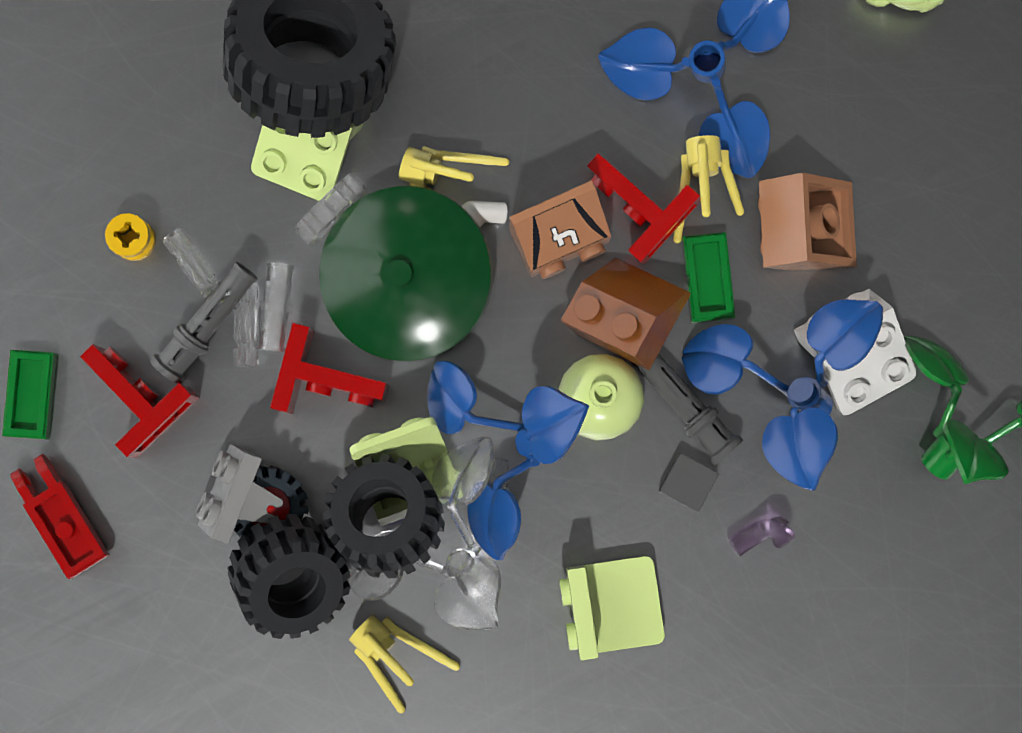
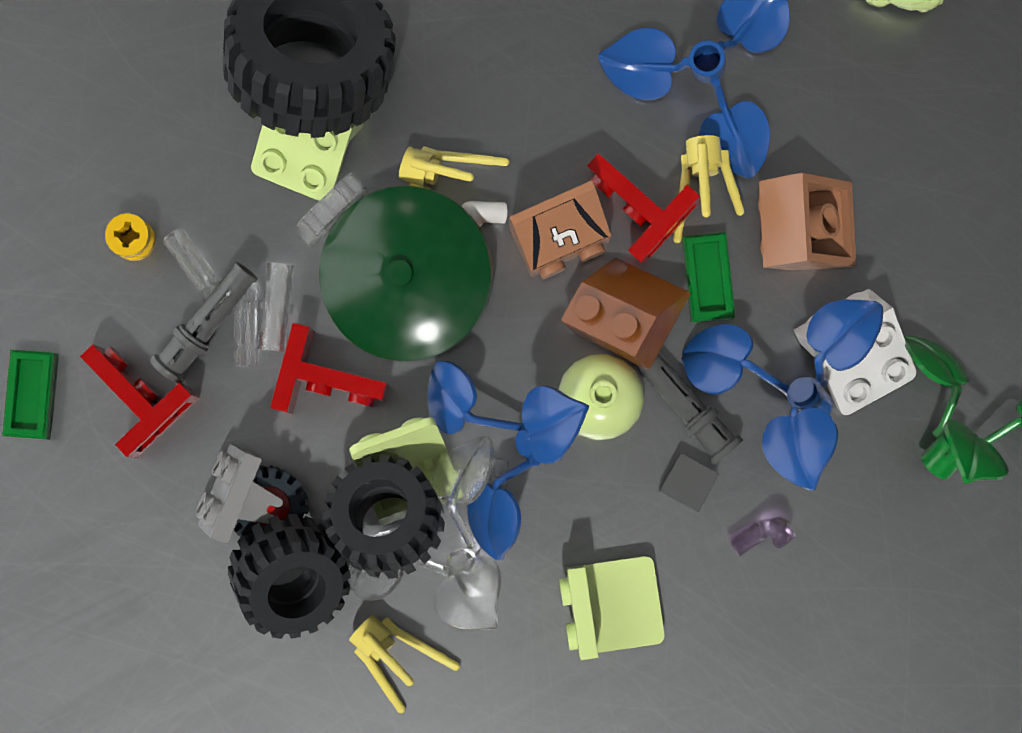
(60, 520): red hinge -> none

